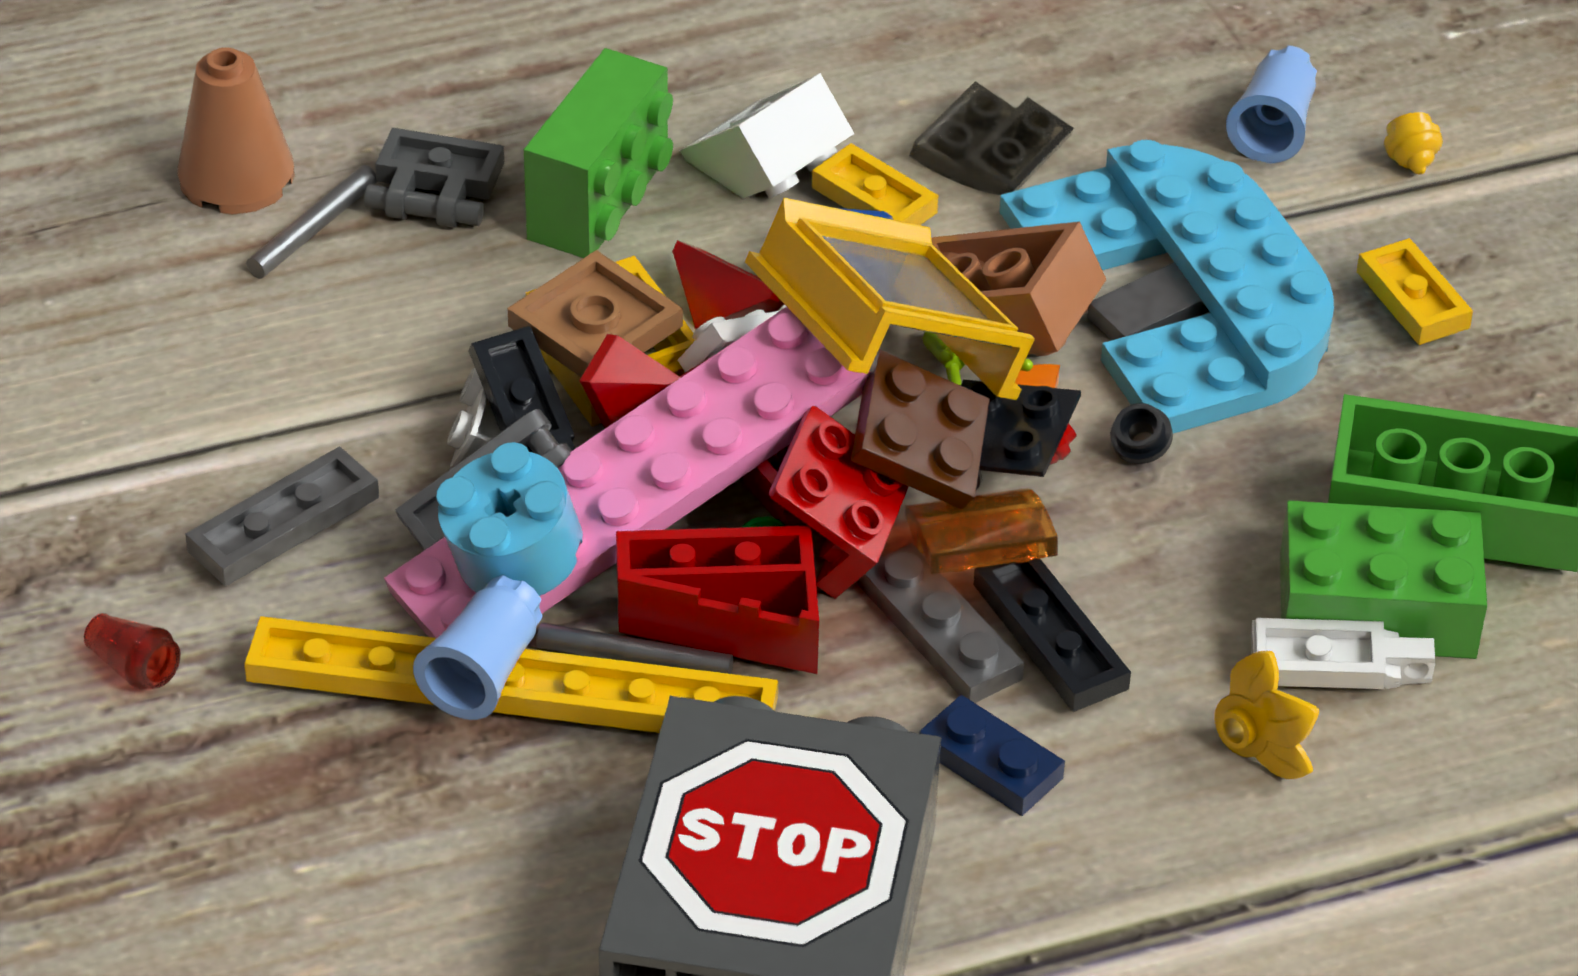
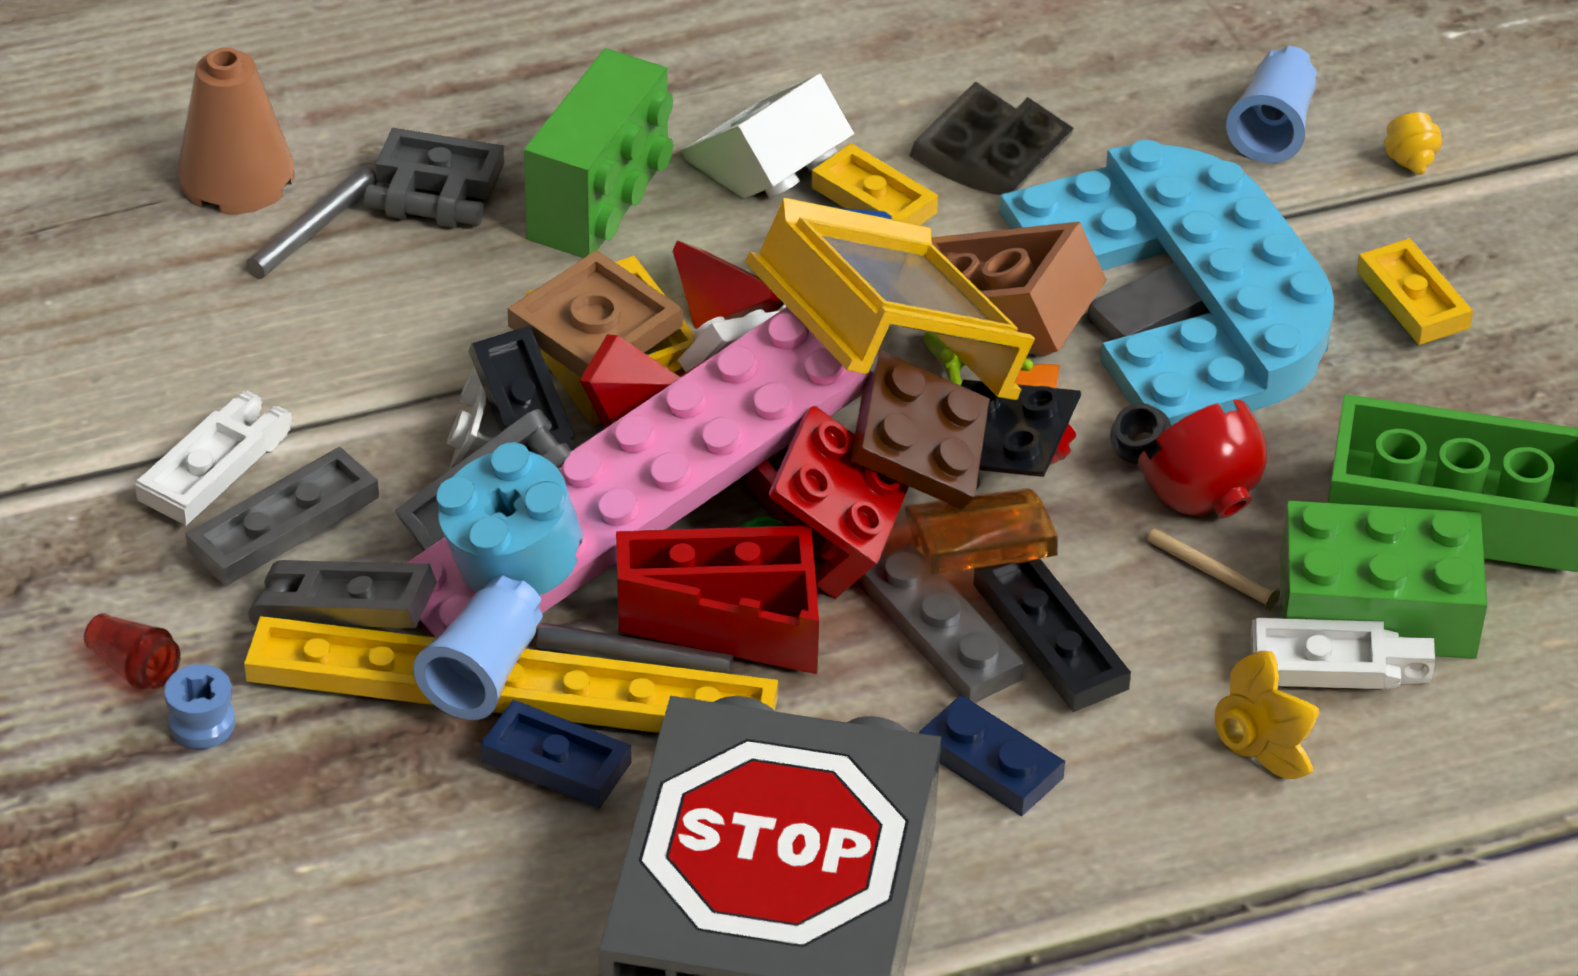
(199, 706): none -> medium blue wheel
(212, 457): none -> white hinge
(345, 593): none -> flat silver plate
(556, 753): none -> dark blue plate
(1208, 461): none -> red cylinder
(1214, 568): none -> tan piece

